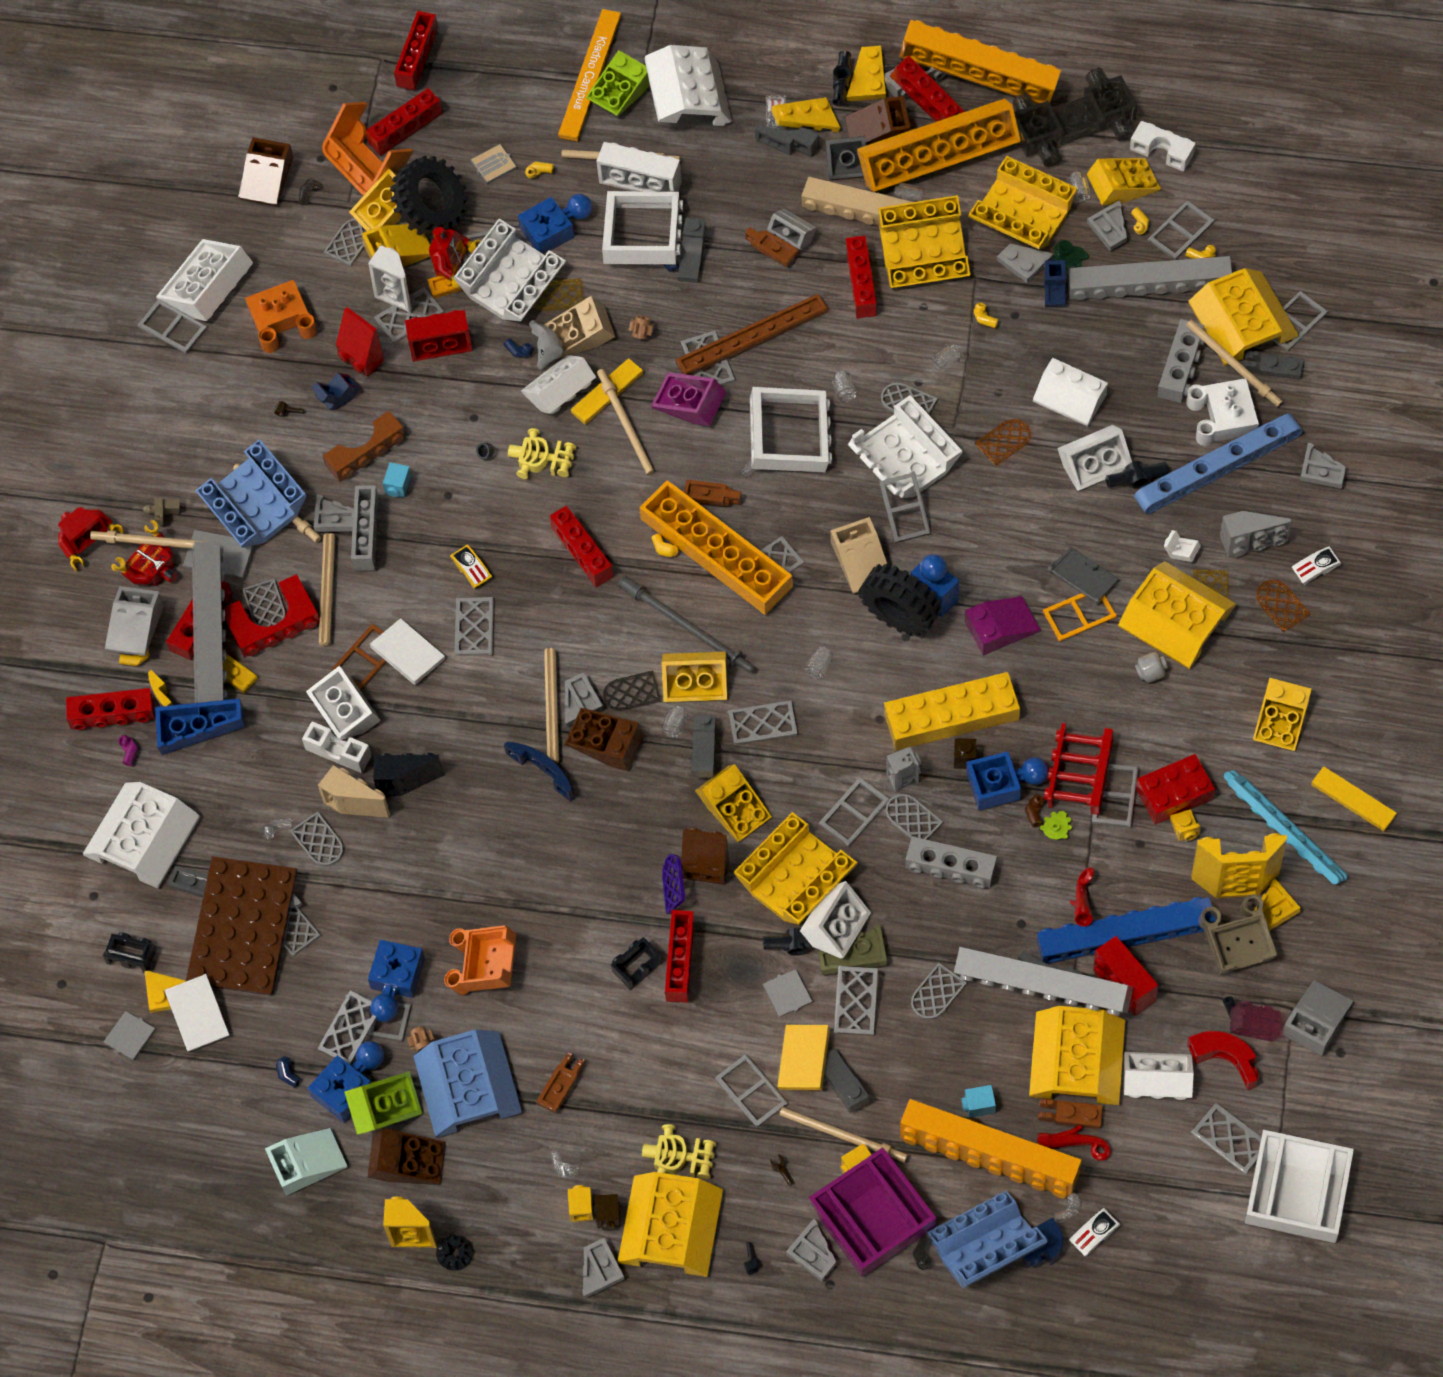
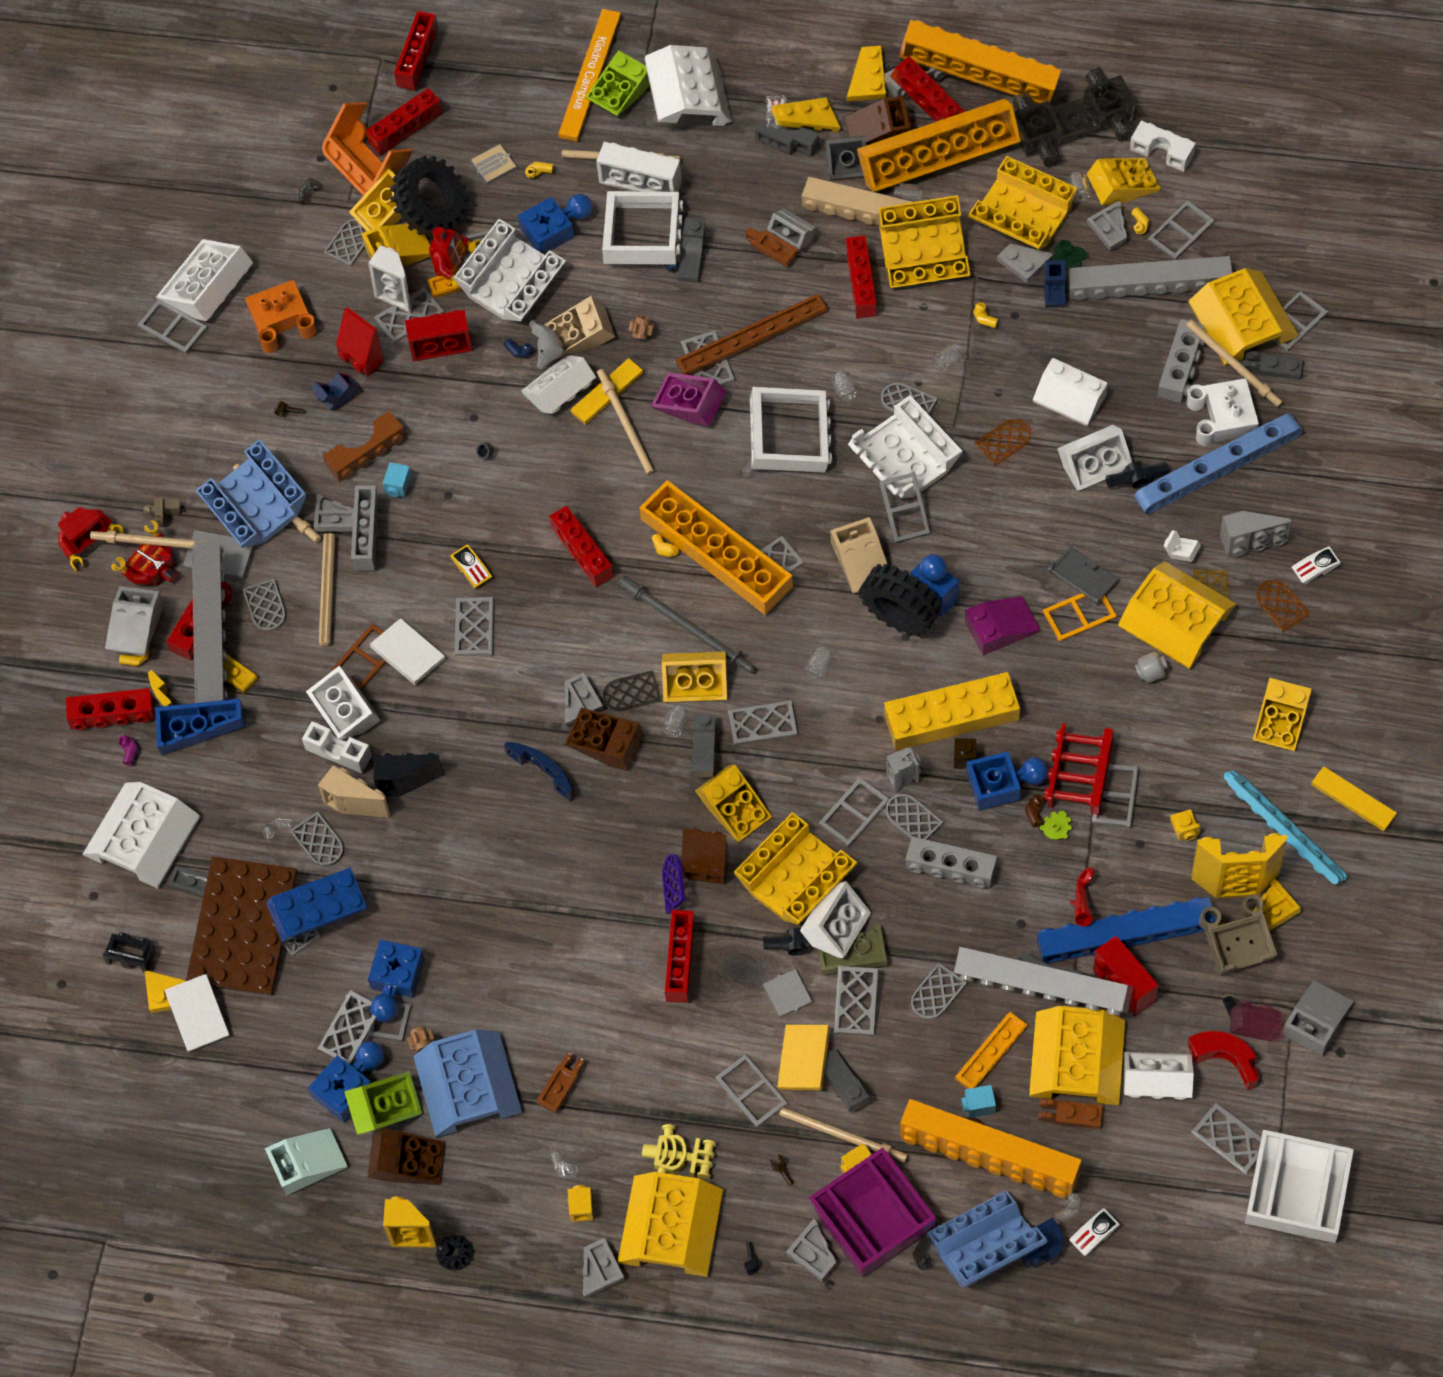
(129, 1035): light grey piece -> none
(265, 171): slope -> none
(284, 1074): dark blue arm -> none
(299, 617): red arch -> none
(316, 904): none -> blue brick
(486, 959): orange piece -> none
(530, 459): light yellow piece -> none
(551, 295): clear yellow window -> none
(551, 704): tan axle -> none
(607, 1211): dark brown brick -> none
(634, 951): black window -> none
(712, 493): dark orange hinge -> none
(841, 78): black pin -> none
(991, 1051): none -> light orange tile
(1070, 1138): red plant -> none
(1175, 788): red brick -> none
(1207, 253): yellow arm -> none
(1321, 469): light grey wing -> none

